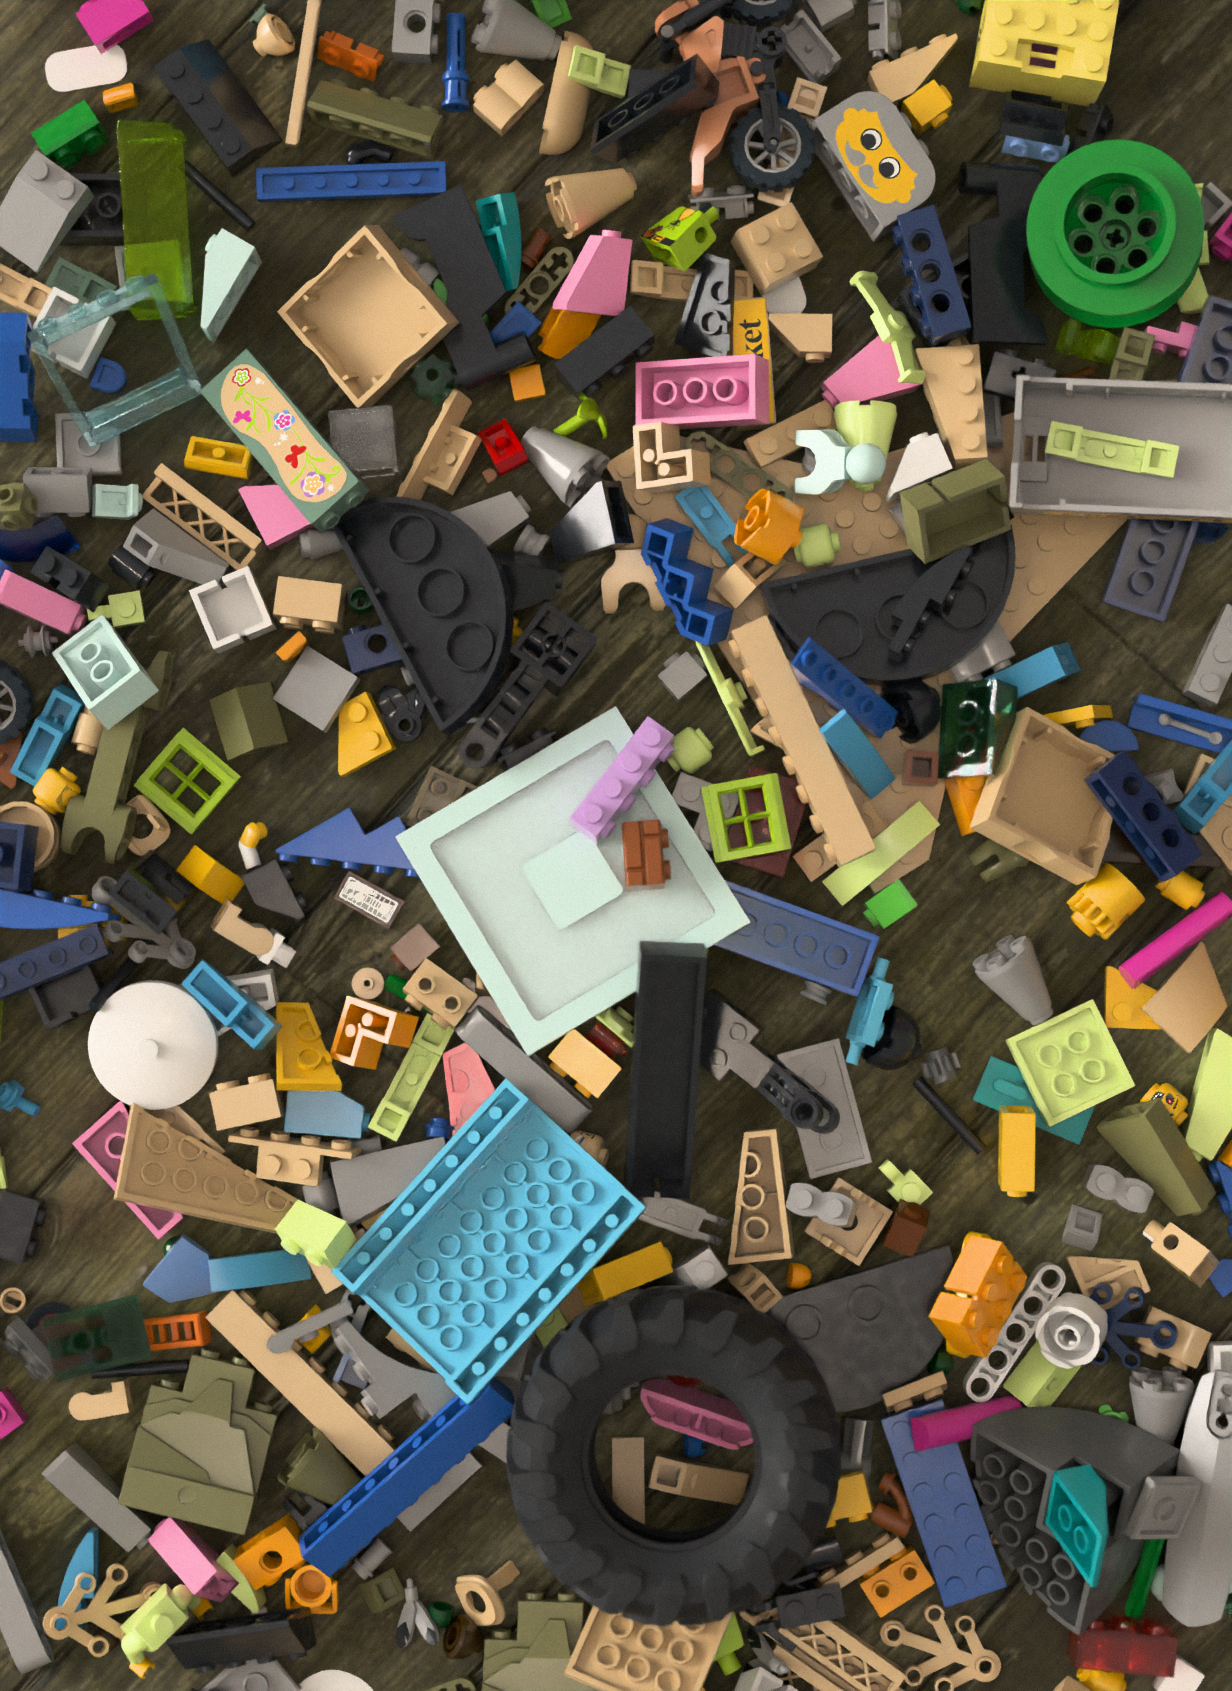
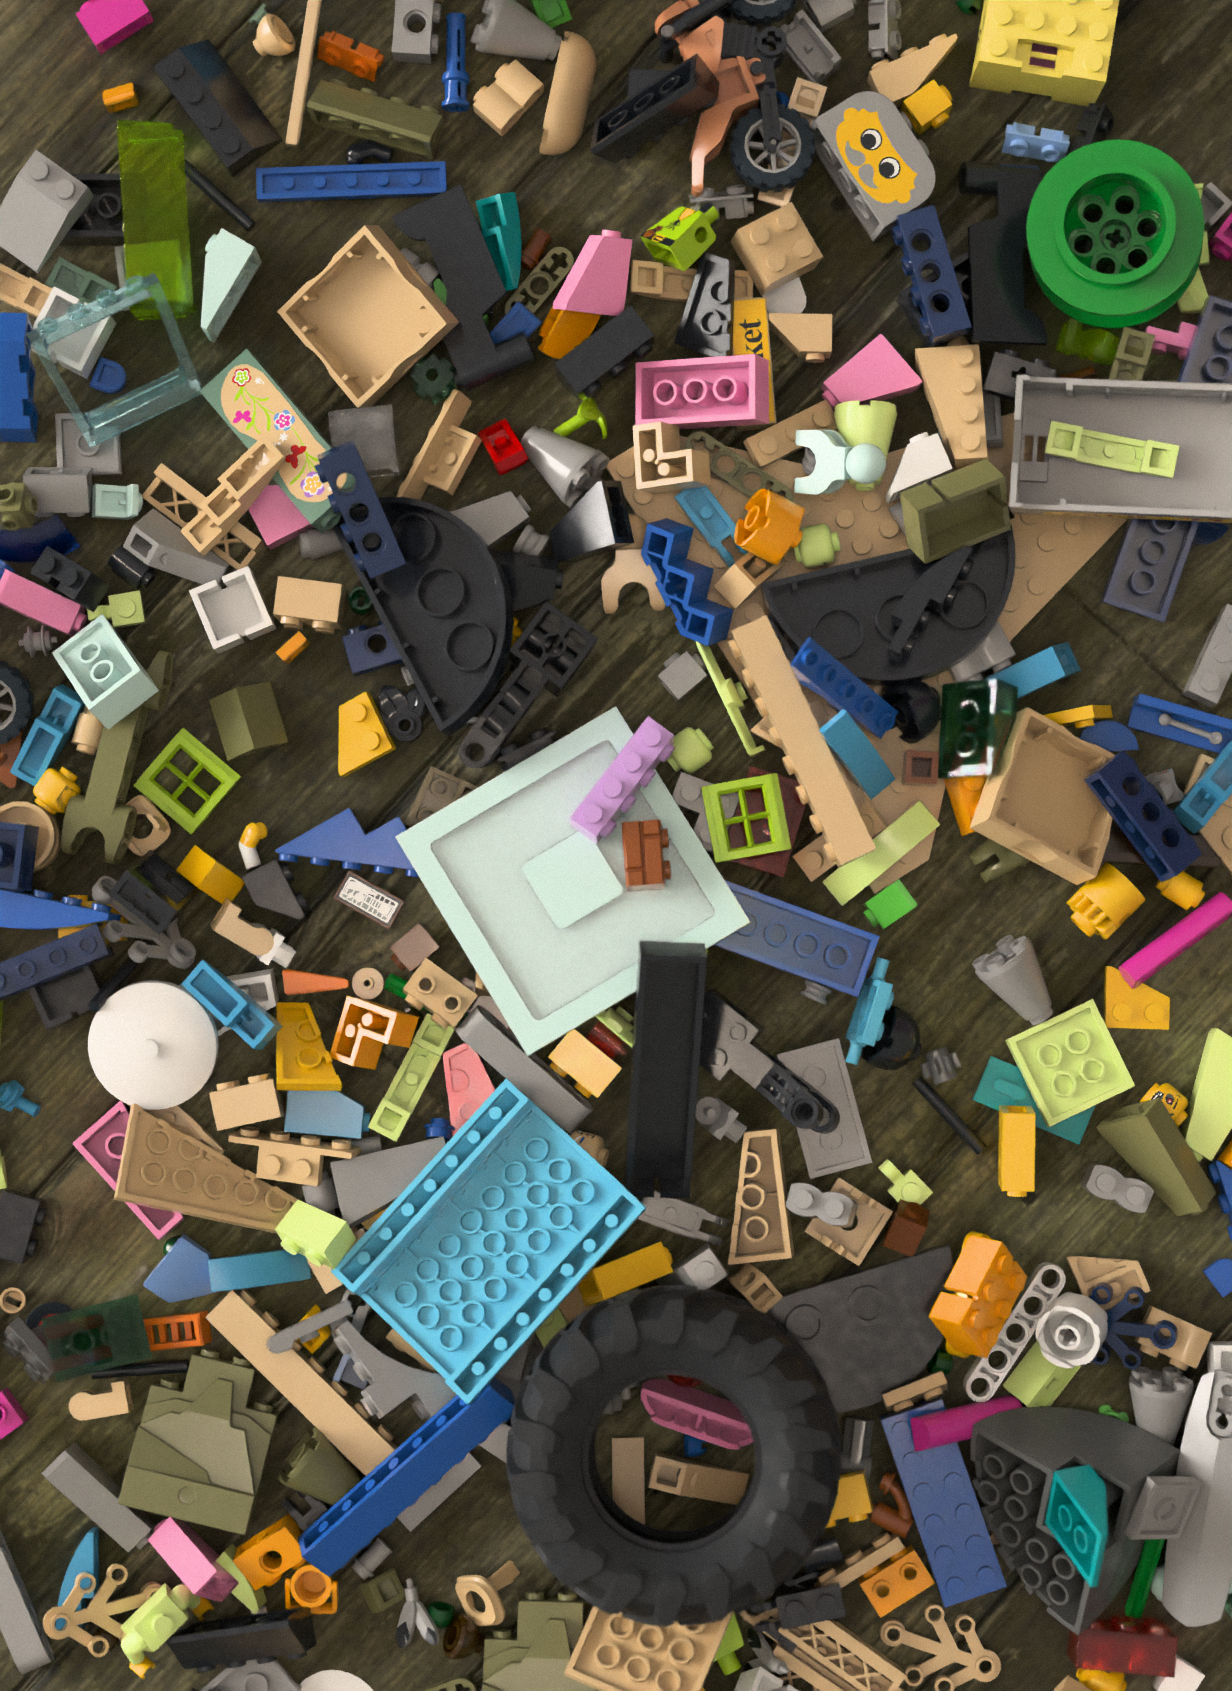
(71, 136): green slope -> none
(85, 68): white sticker -> none
(218, 457): yellow brick -> none
(234, 496): none -> tan slope
(302, 982): none -> orange slope
(316, 689): light grey tile -> none
(347, 460): none -> dark blue brick
(490, 475): medium nougat piece -> none
(527, 383): light orange tile -> none
(587, 197): tan cone -> none
(598, 72): yellowish green slope -> none
(719, 1118): none -> light grey hips
(798, 1276): light orange hinge -> none
(891, 326): yellowish green plate -> none
(1034, 118): black slope -> none
(1082, 1228): light grey slope -> none
(1188, 1000): tan slope -> none
(1188, 1257): tan torso -> none

